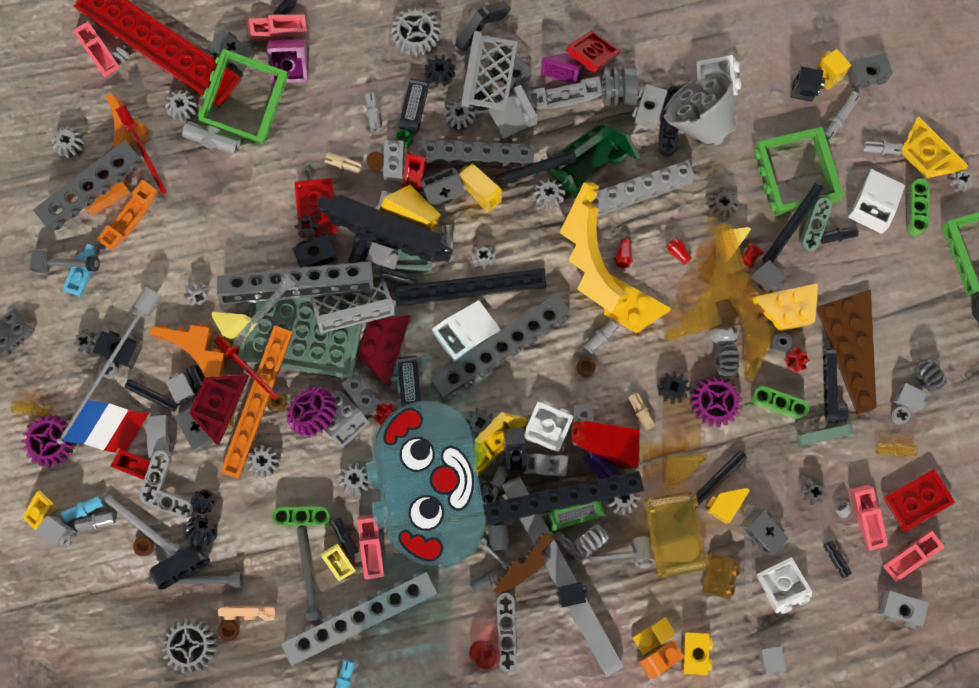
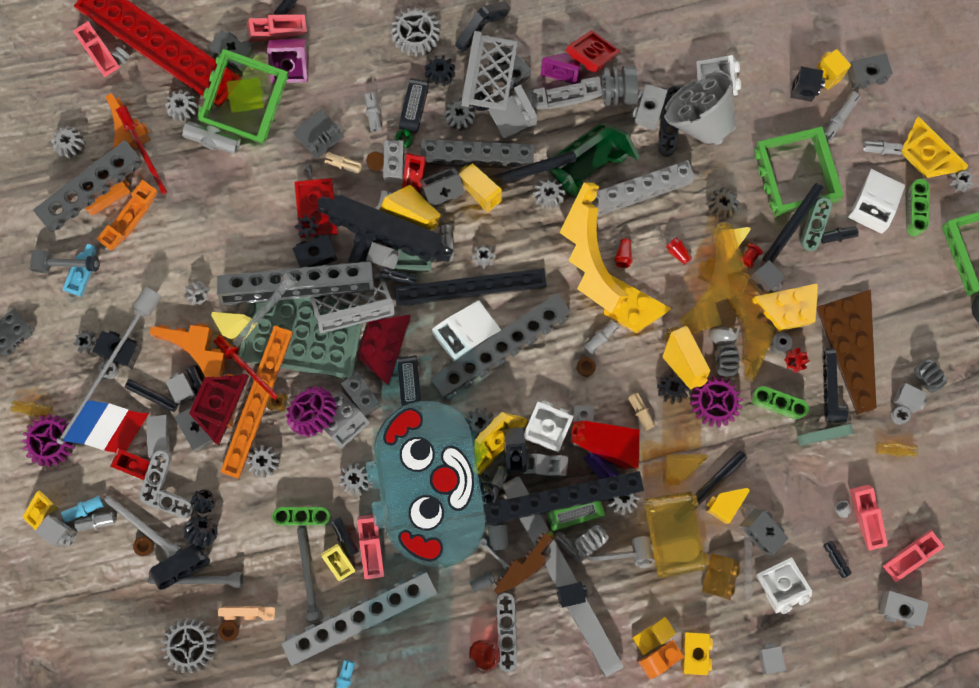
(245, 95): none -> clear neon green piece
(318, 134): none -> dark grey hinge
(383, 412): red gear -> none
(686, 358): none -> yellow slope
(818, 489): dark grey gear -> none
(919, 500): red plate -> none

